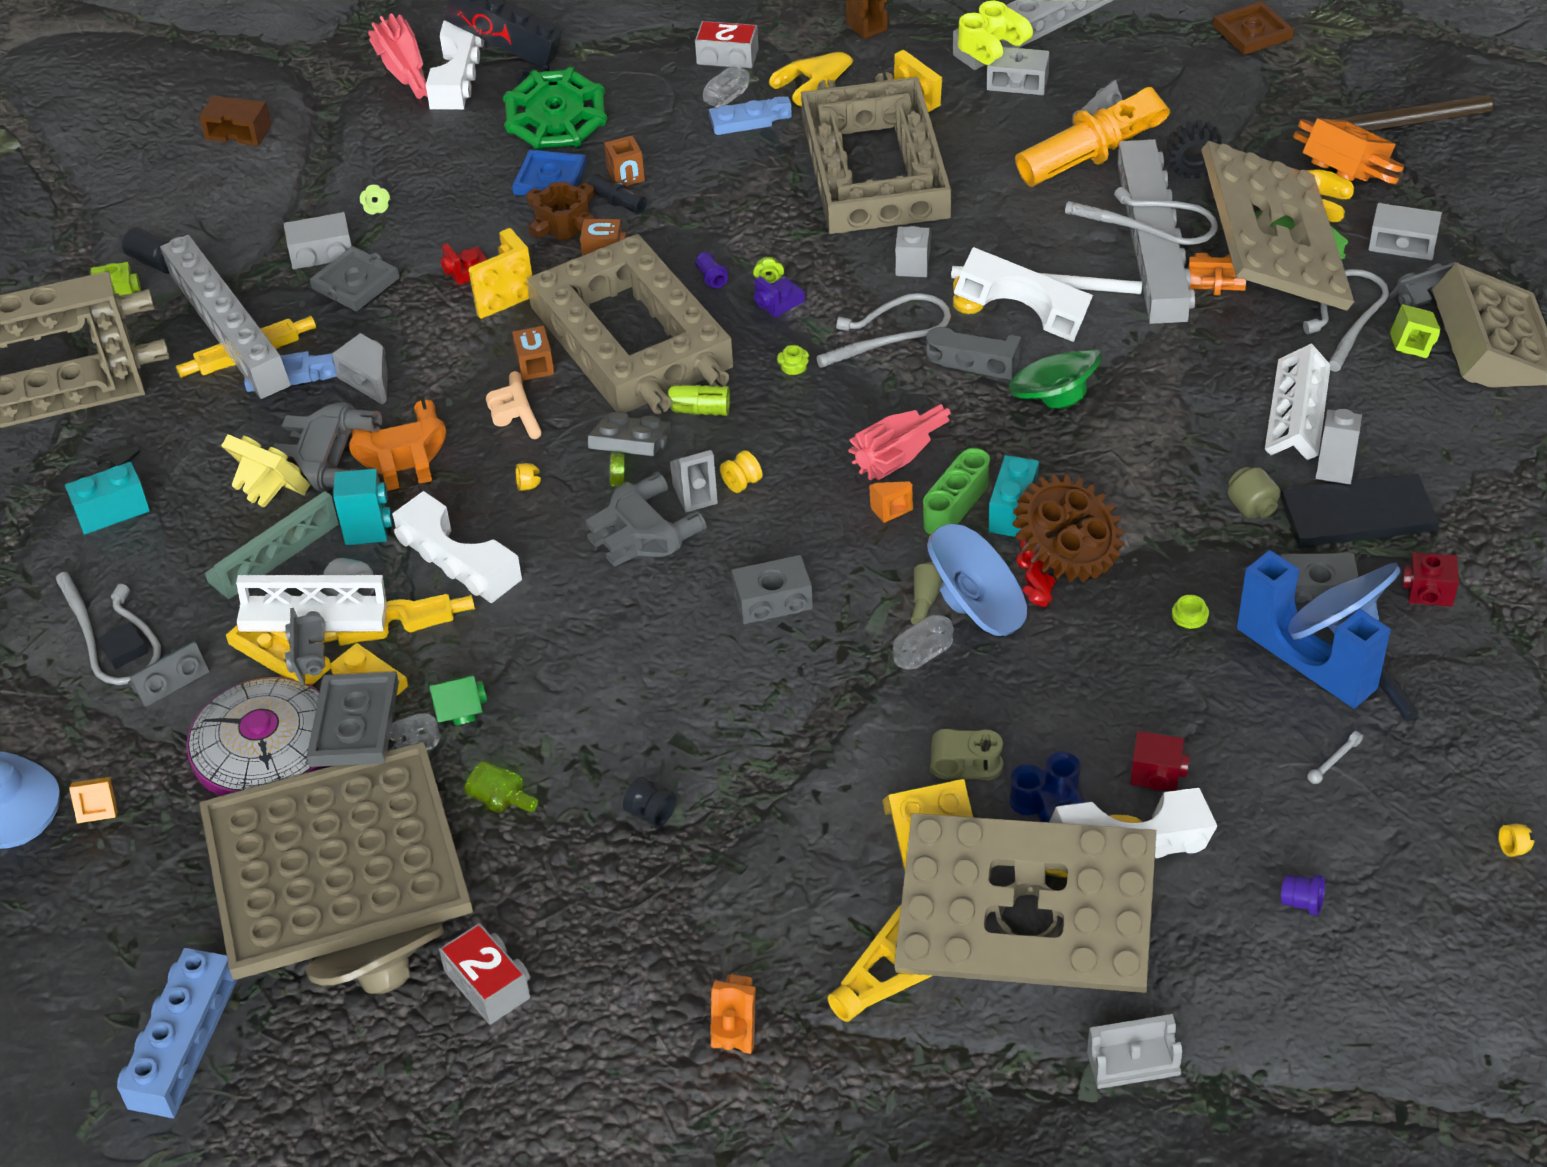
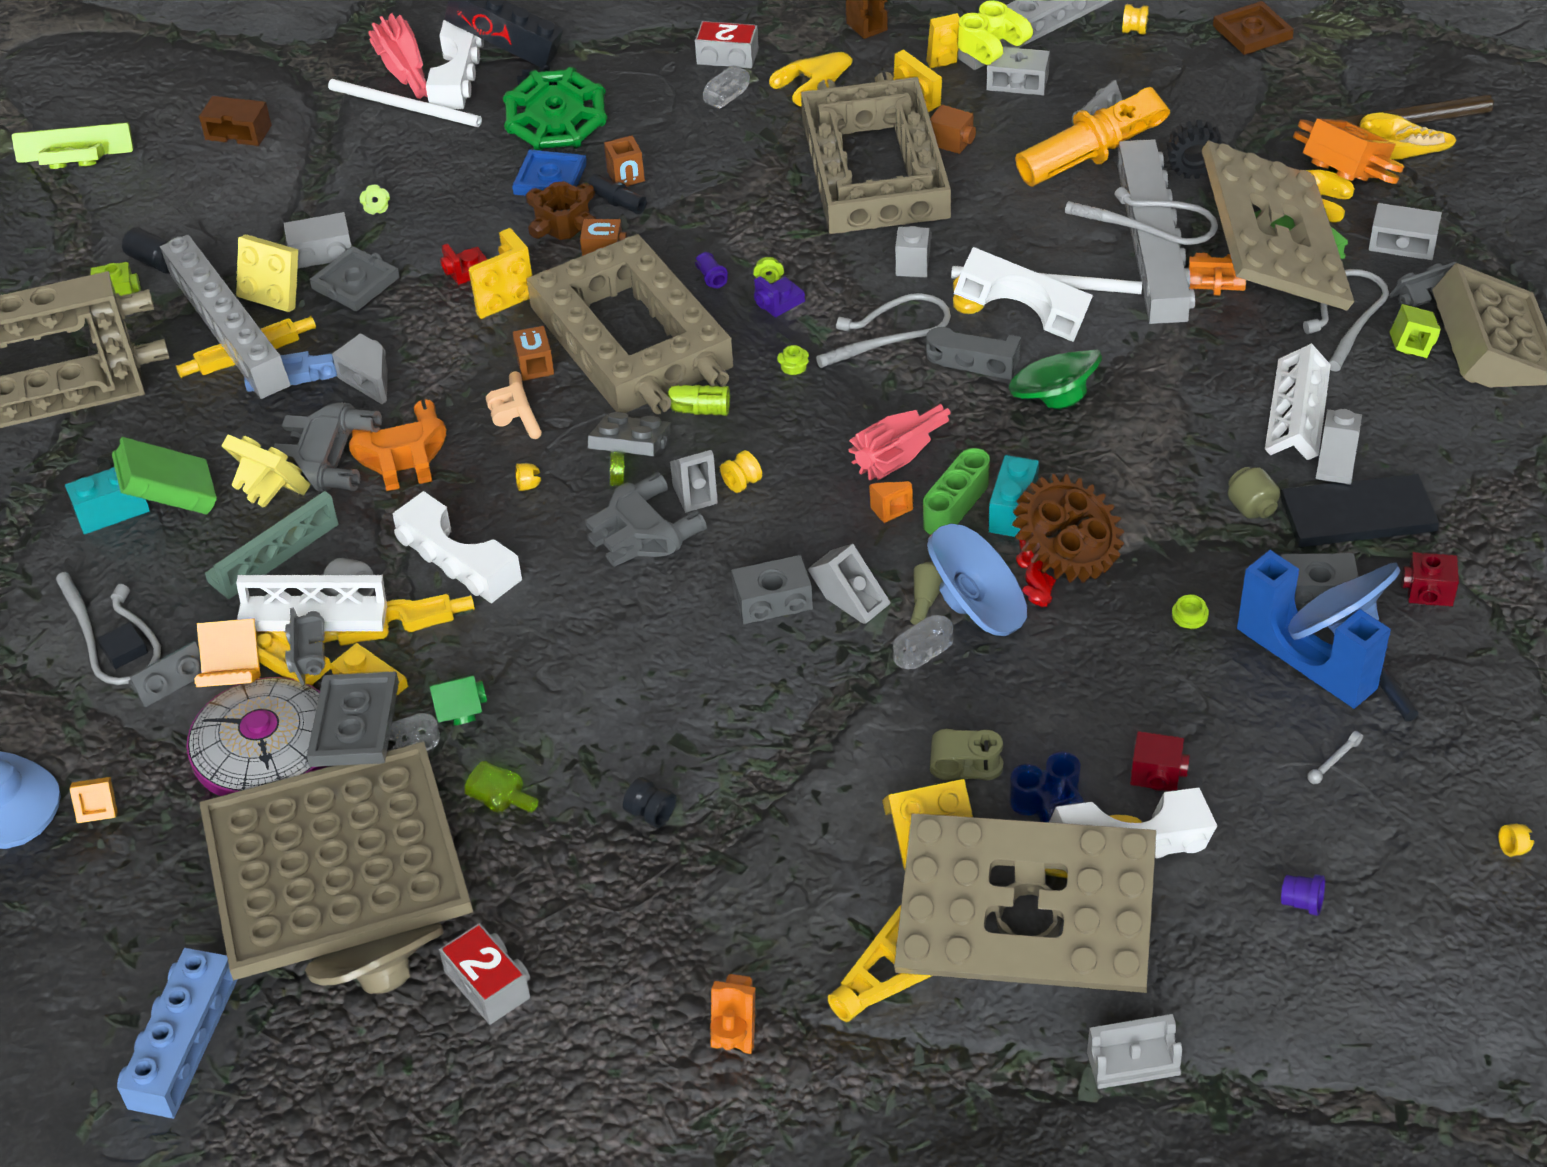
(72, 144): none -> bracket
(164, 476): none -> bright green piece
(228, 653): none -> piece
(267, 273): none -> light yellow plate
(361, 506): teal brick -> none
(405, 103): none -> white piece
(749, 115): medium blue hinge -> none
(849, 583): none -> light grey slope
(943, 41): none -> yellow plate
(953, 128): none -> dark orange brick
(1135, 19): none -> yellow wheel
(1409, 138): none -> yellow animal

